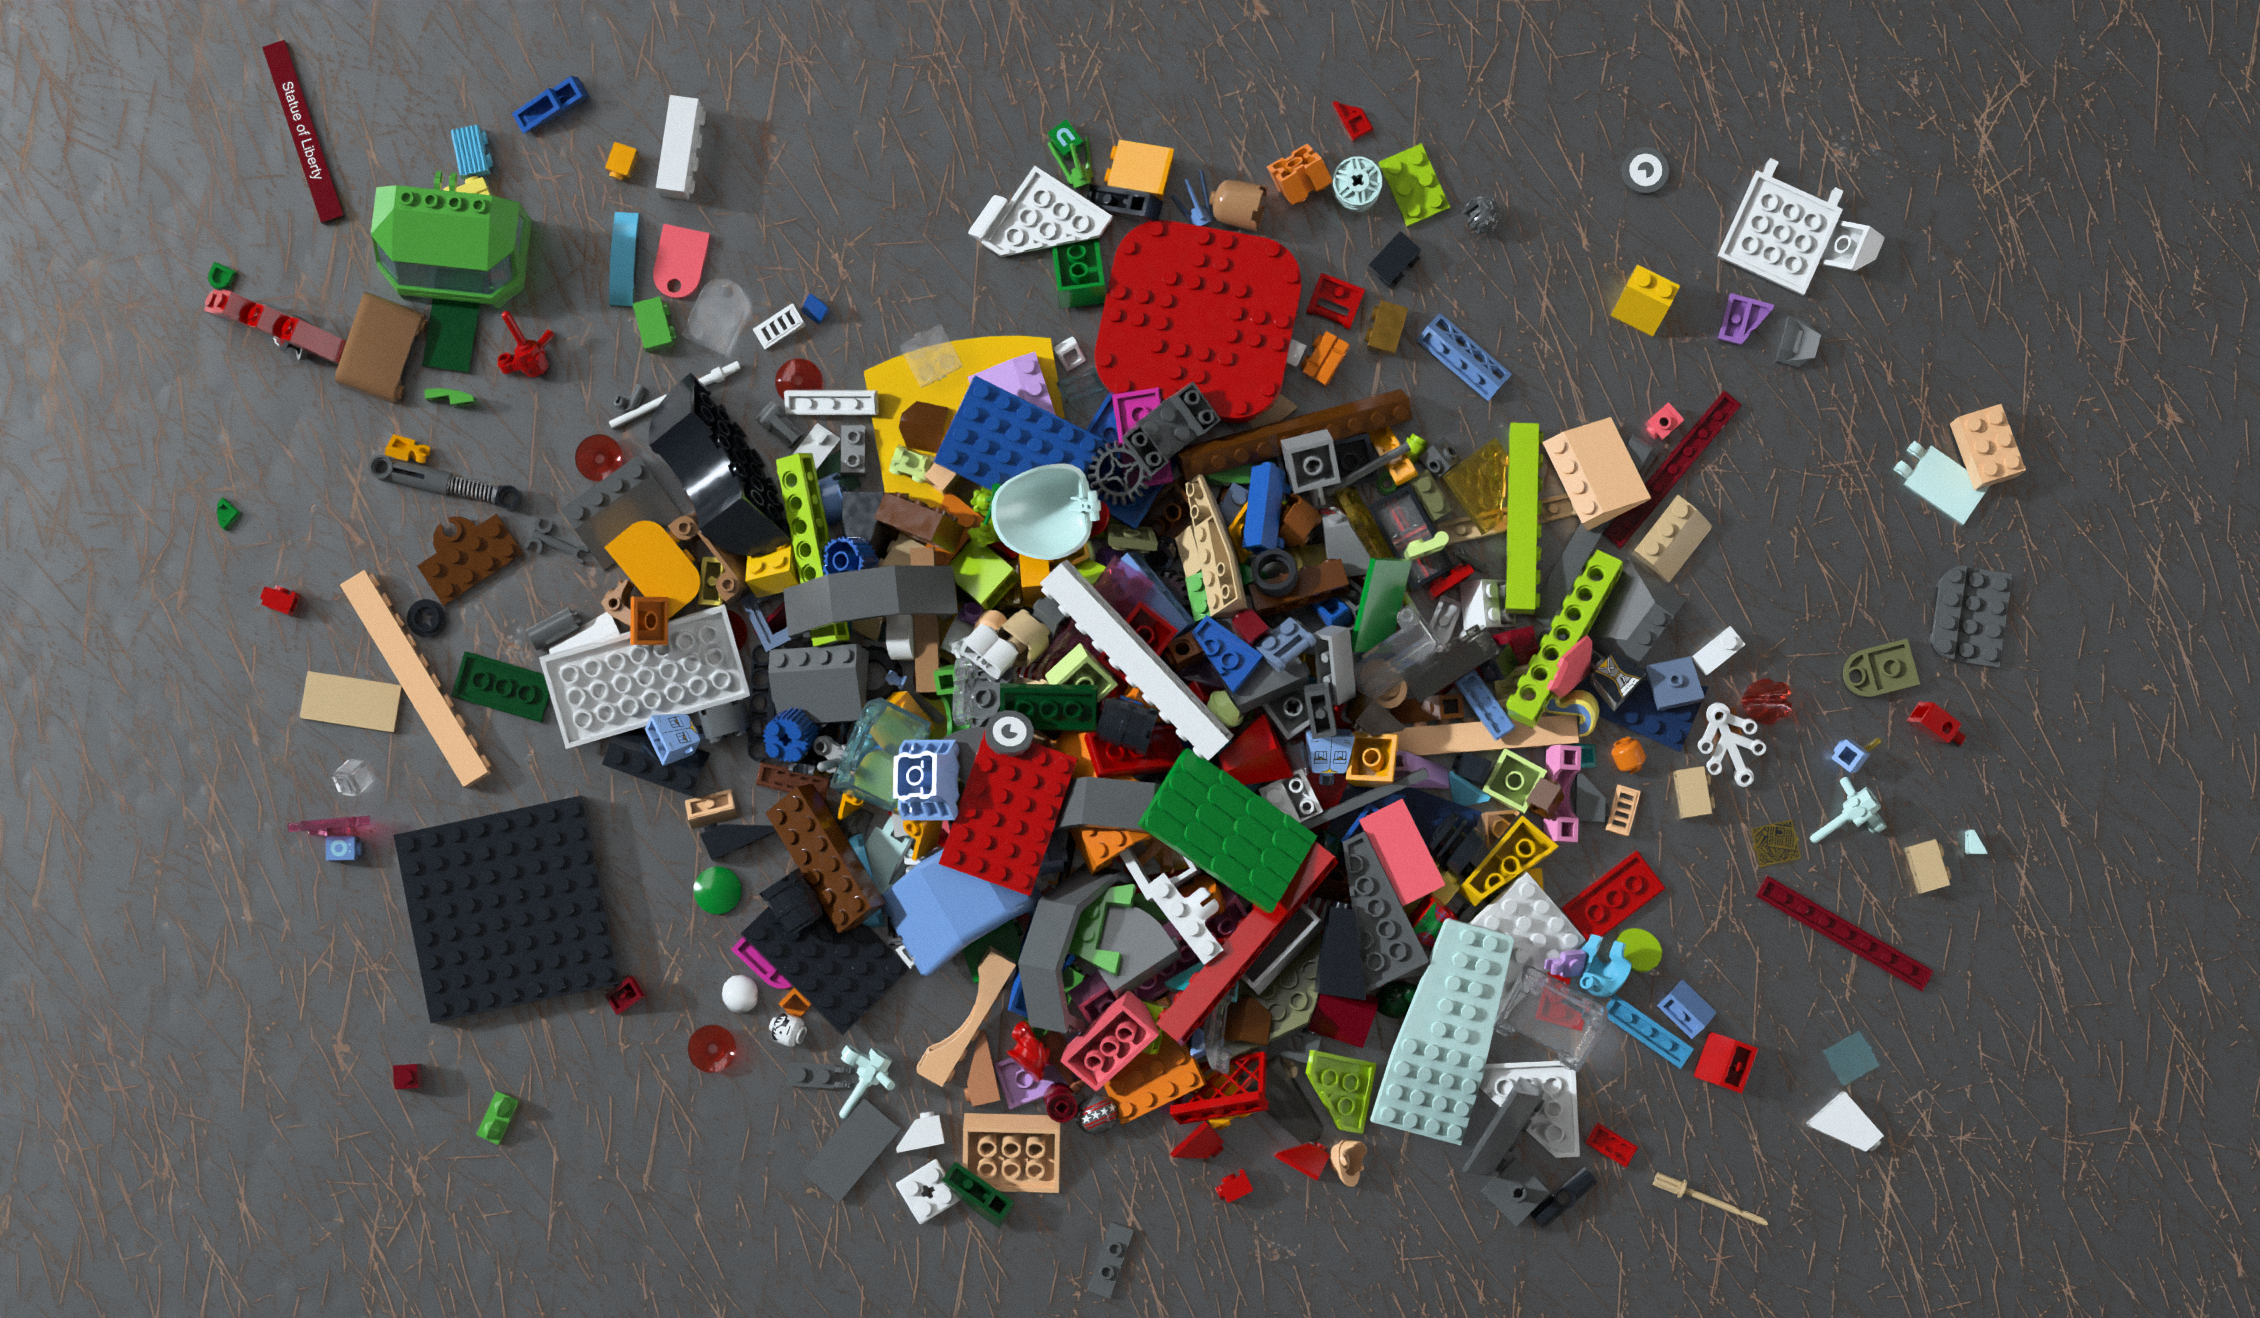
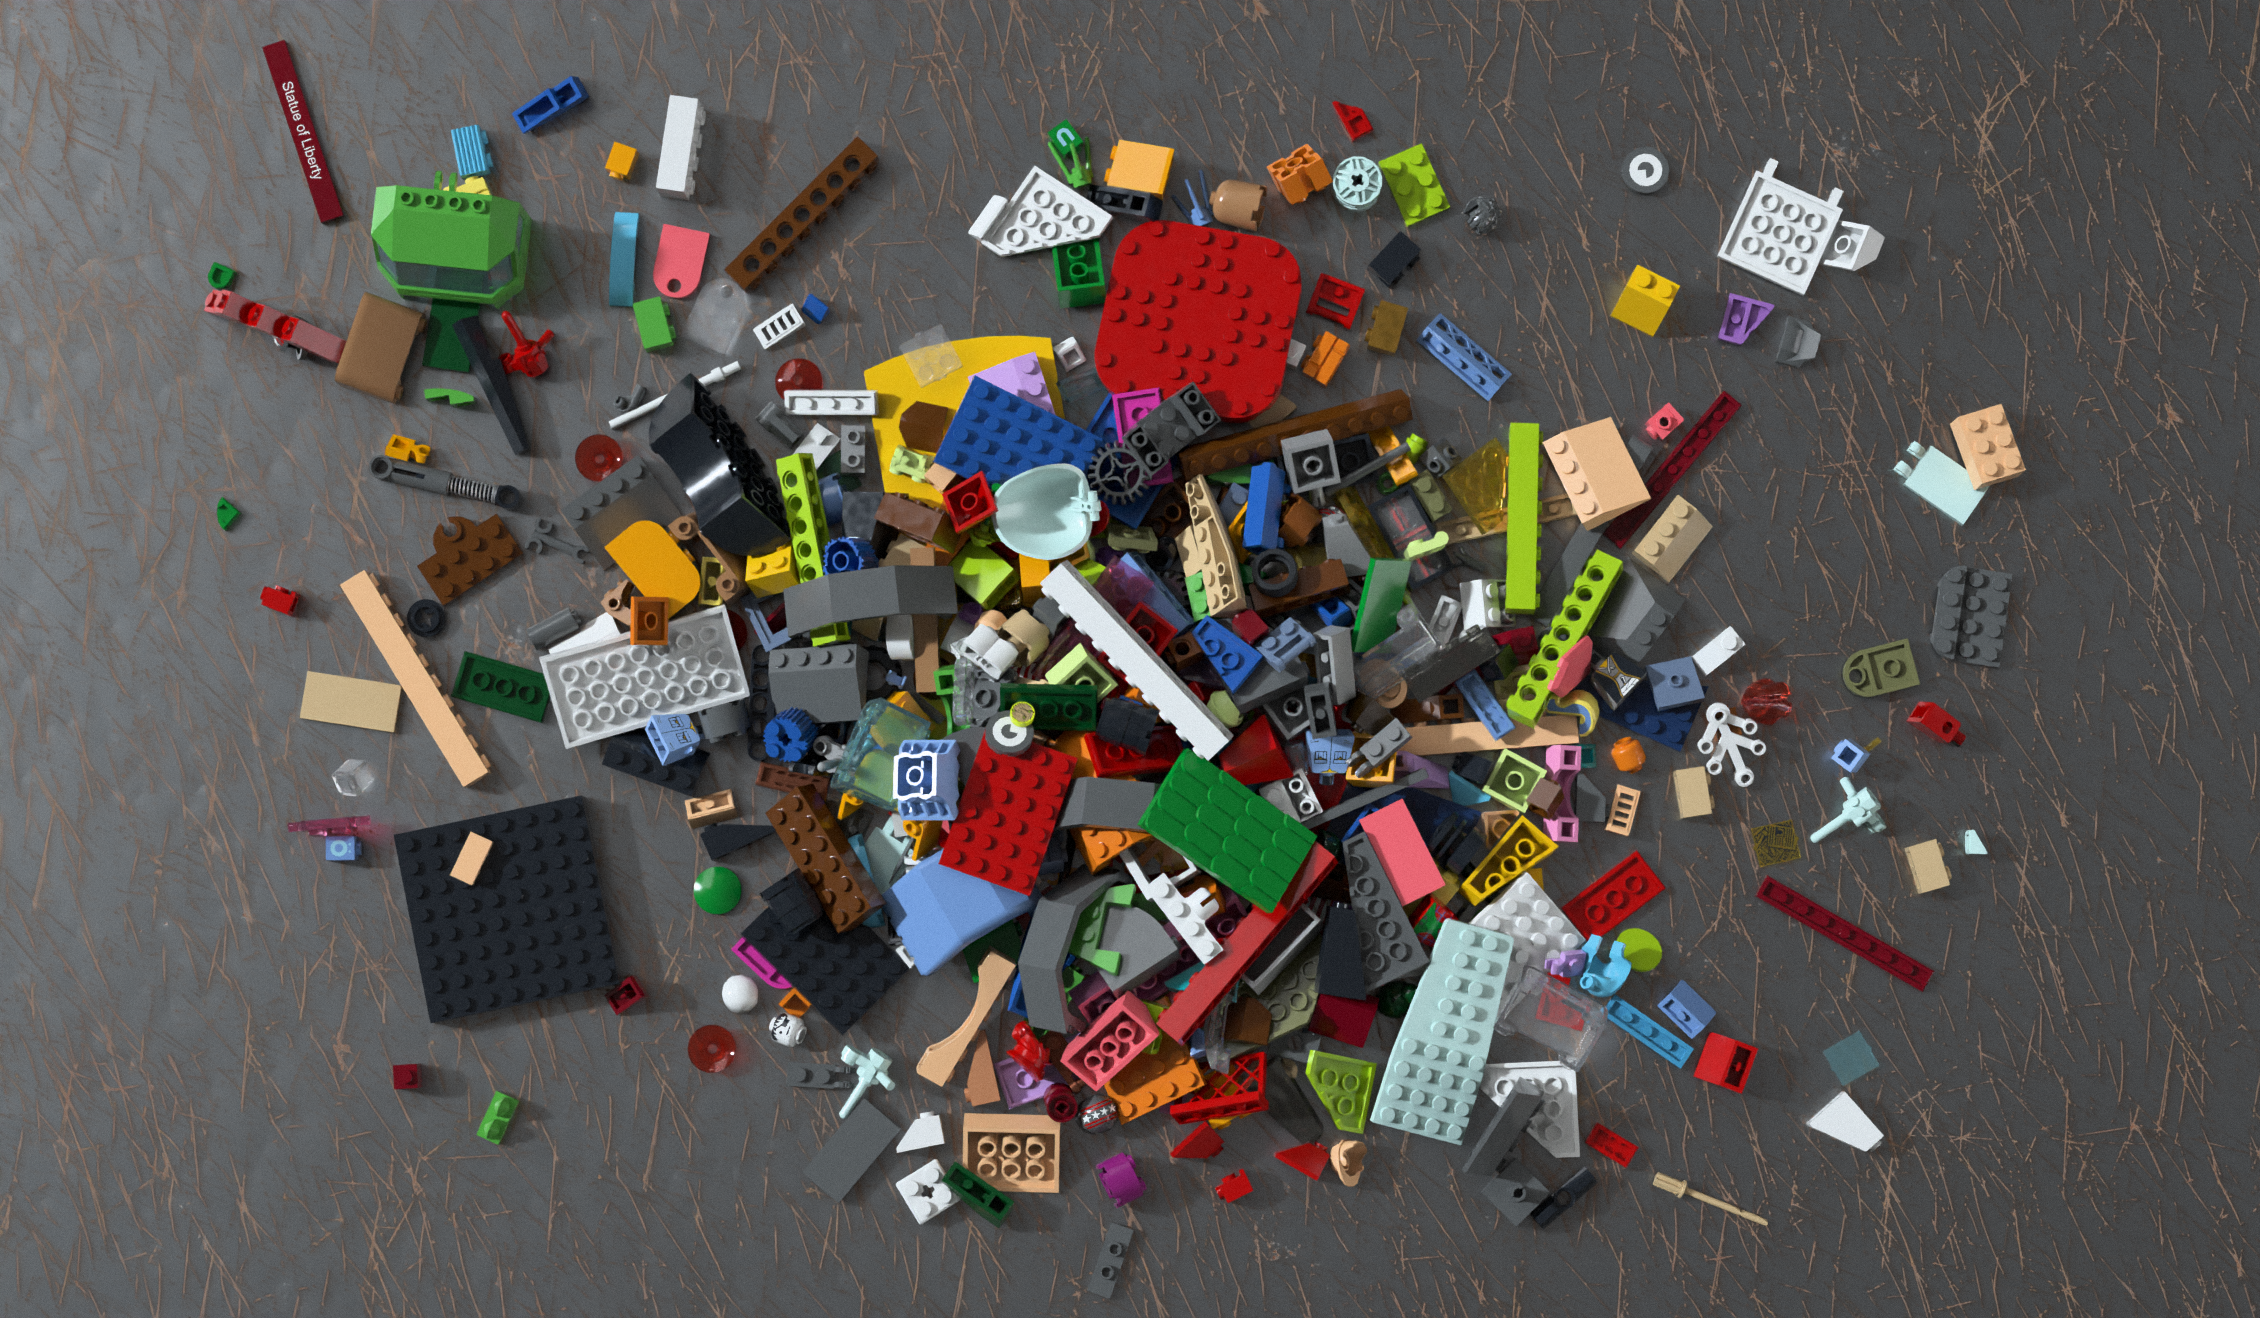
(471, 858): none -> light nougat tile
(492, 379): none -> black slope
(855, 151): none -> reddish brown brick
(970, 502): none -> red slope
(1022, 714): none -> tile
(1121, 1179): none -> magenta brick
(1380, 747): none -> hinge
(1456, 576): red plate -> none

